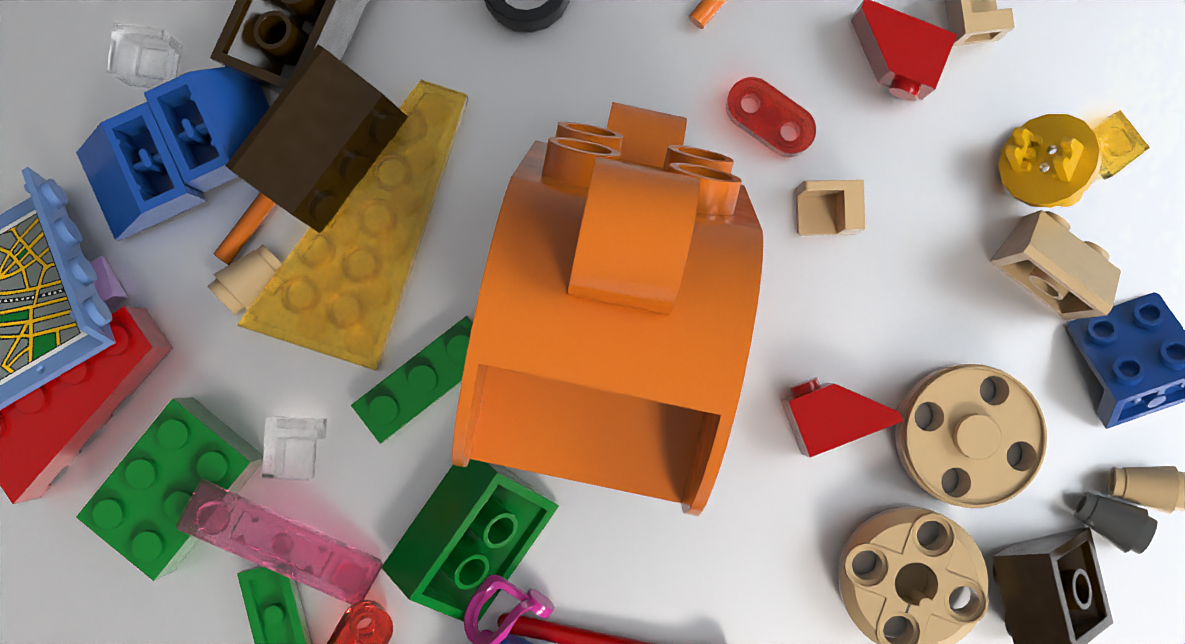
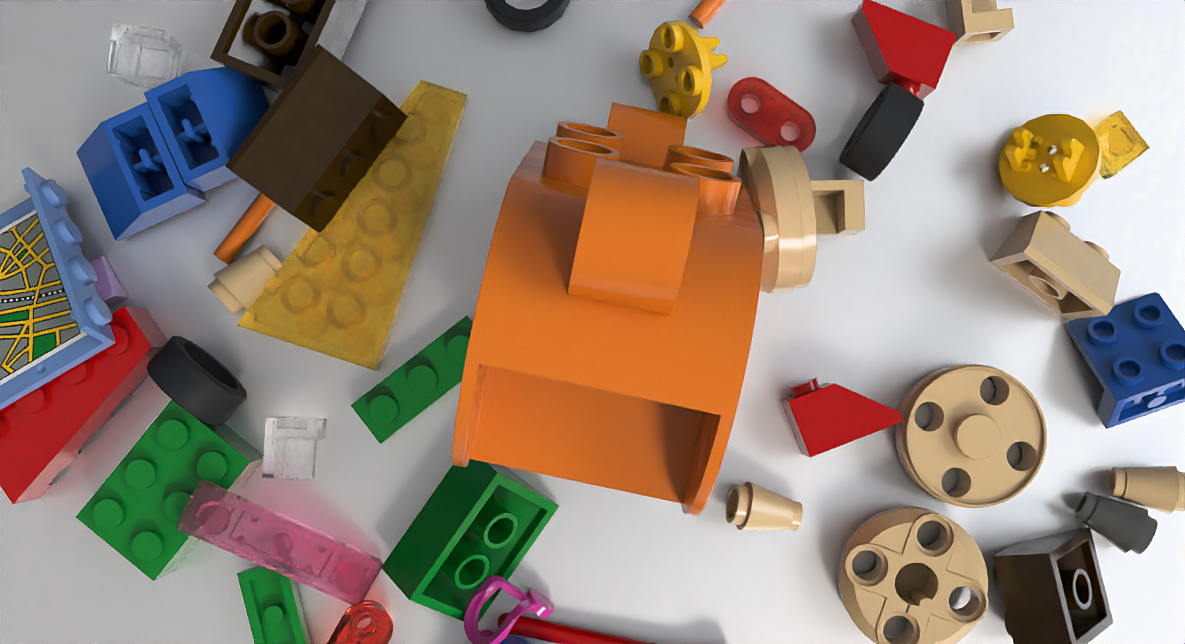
(196, 381): none -> black tyre
(680, 68): none -> yellow plate
(761, 509): none -> tan cone
(786, 211): none -> tan piece
(881, 131): none -> black tyre

